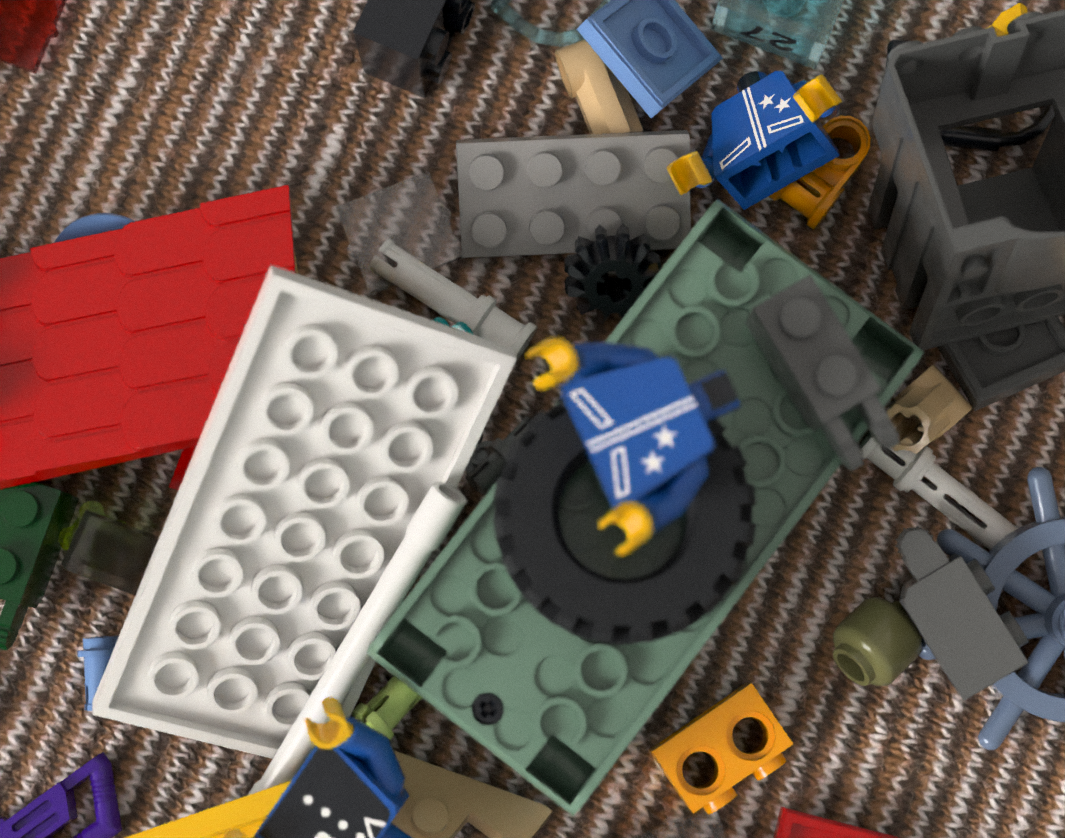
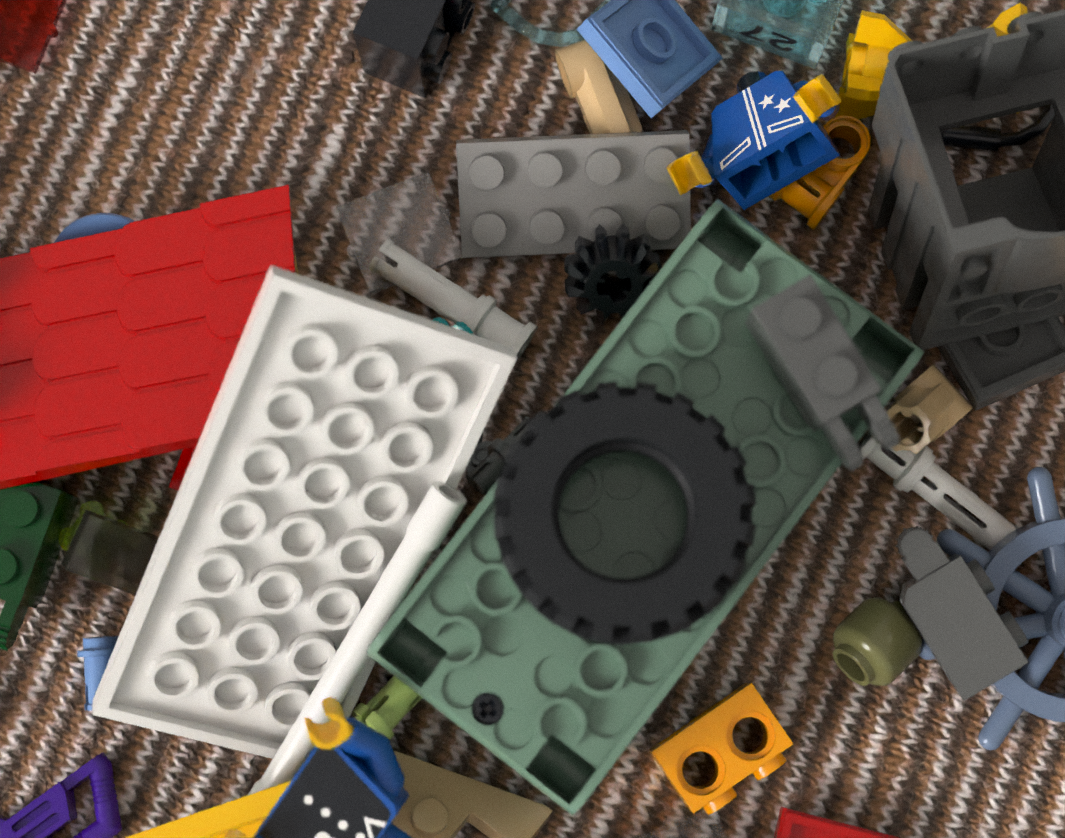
(638, 427): blue torso -> none
(866, 63): none -> yellow brick

